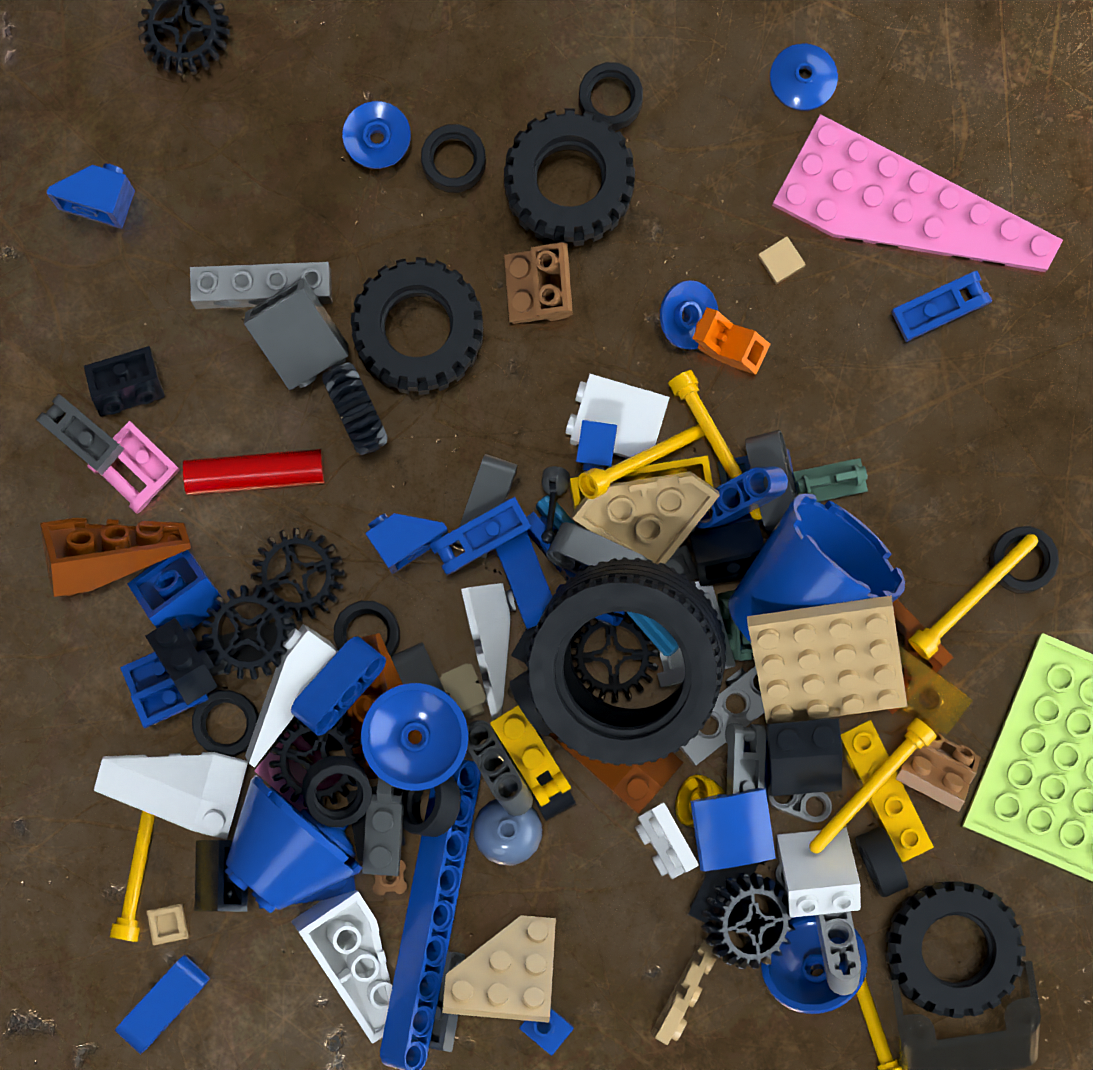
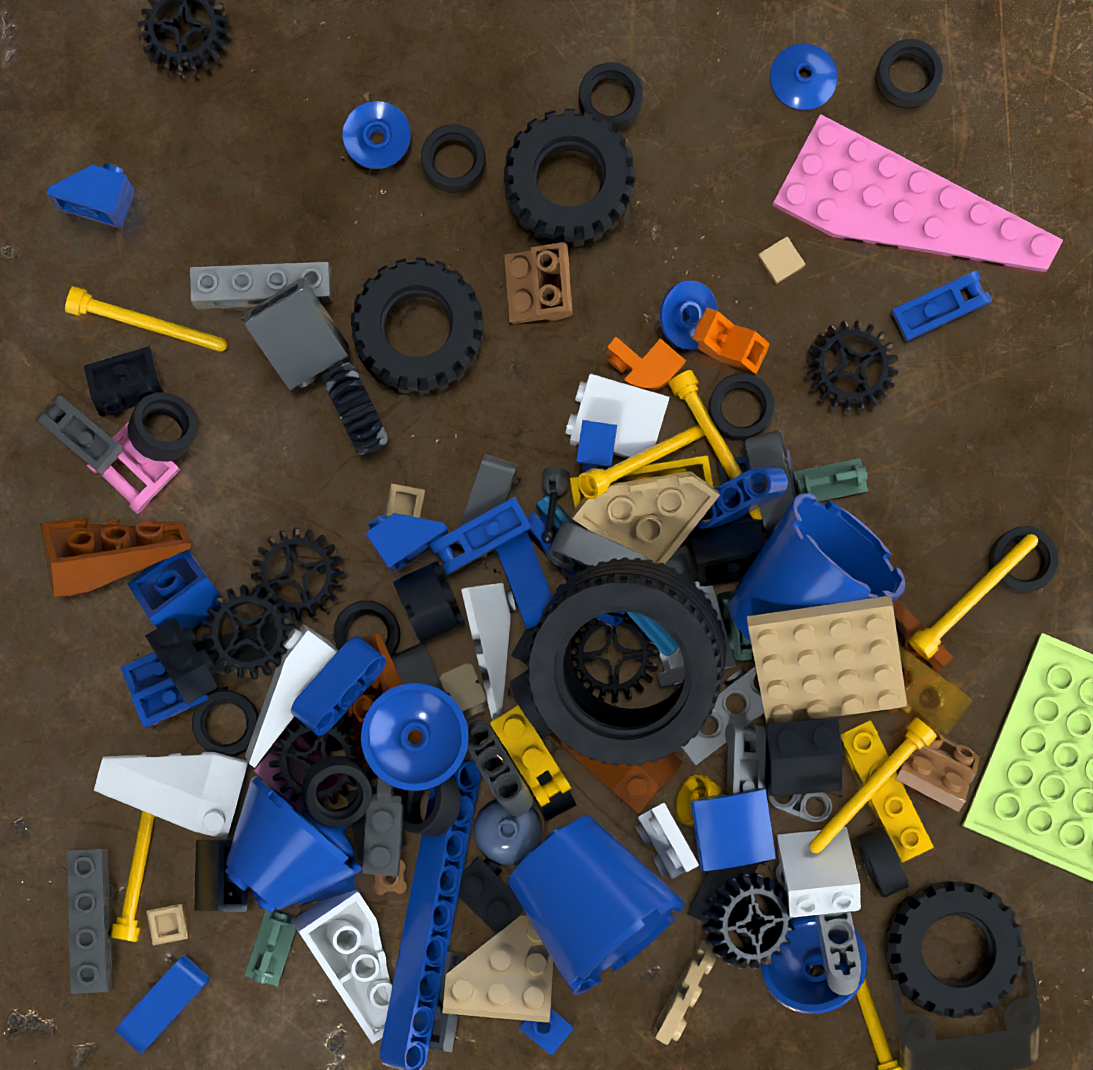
(81, 302): none -> yellow piece
(89, 921): none -> dark grey brick
(171, 406): none -> black tyre
(253, 472): red brick -> none
(271, 948): none -> sand green hinge
(405, 501): none -> tan tile
(429, 602): none -> black brick
(488, 894): none -> black bracket
(591, 901): none -> blue cone
(652, 371): none -> orange brick
(747, 381): none -> black tyre
(845, 353): none -> black gear
(923, 51): none -> black tyre

